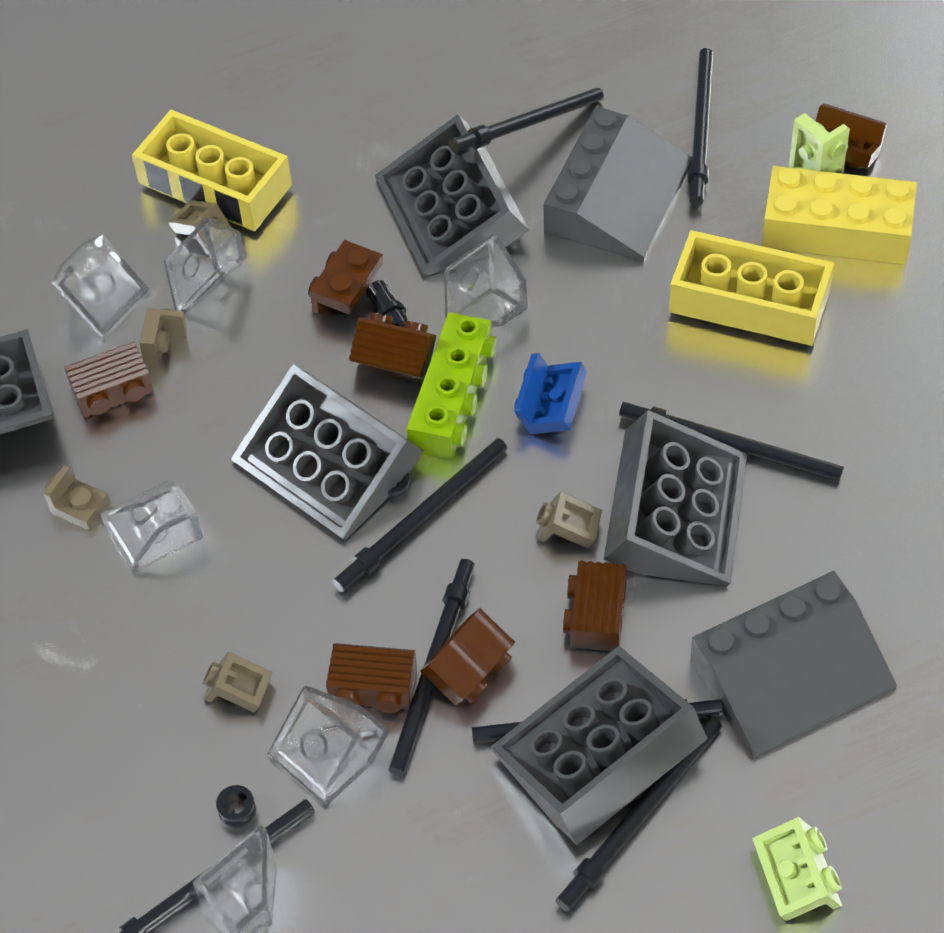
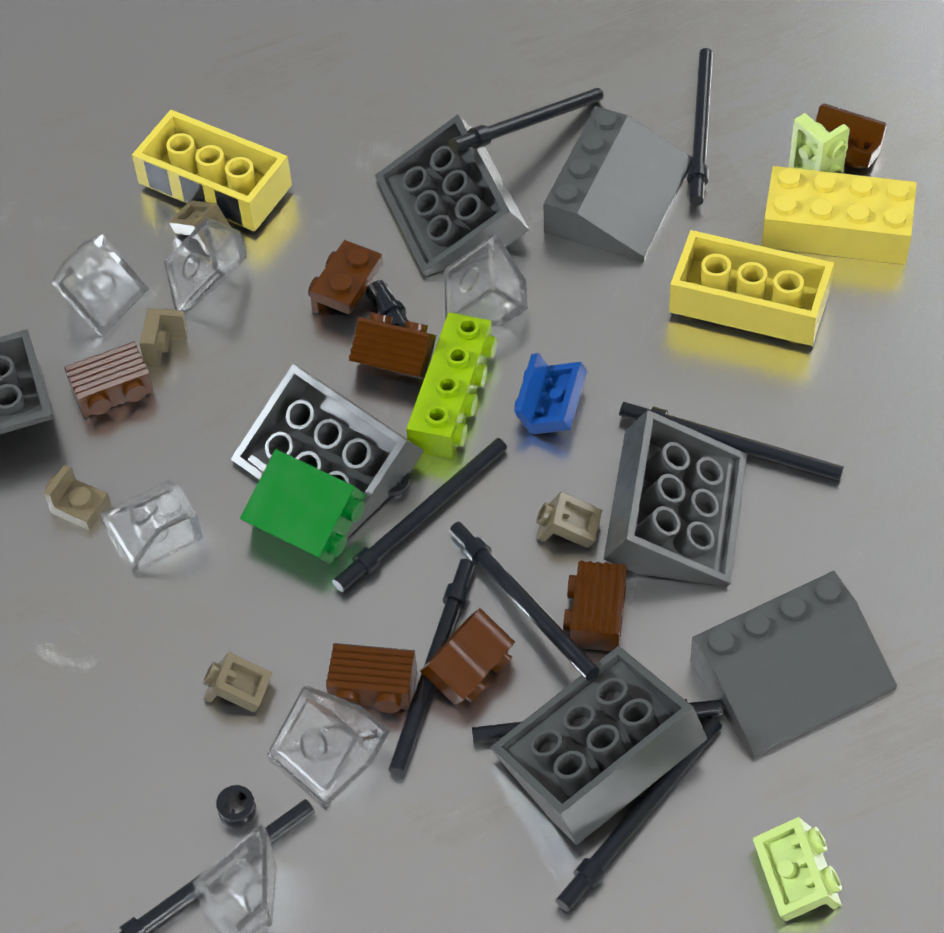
(304, 507): none -> green brick
(481, 554): none -> black bar

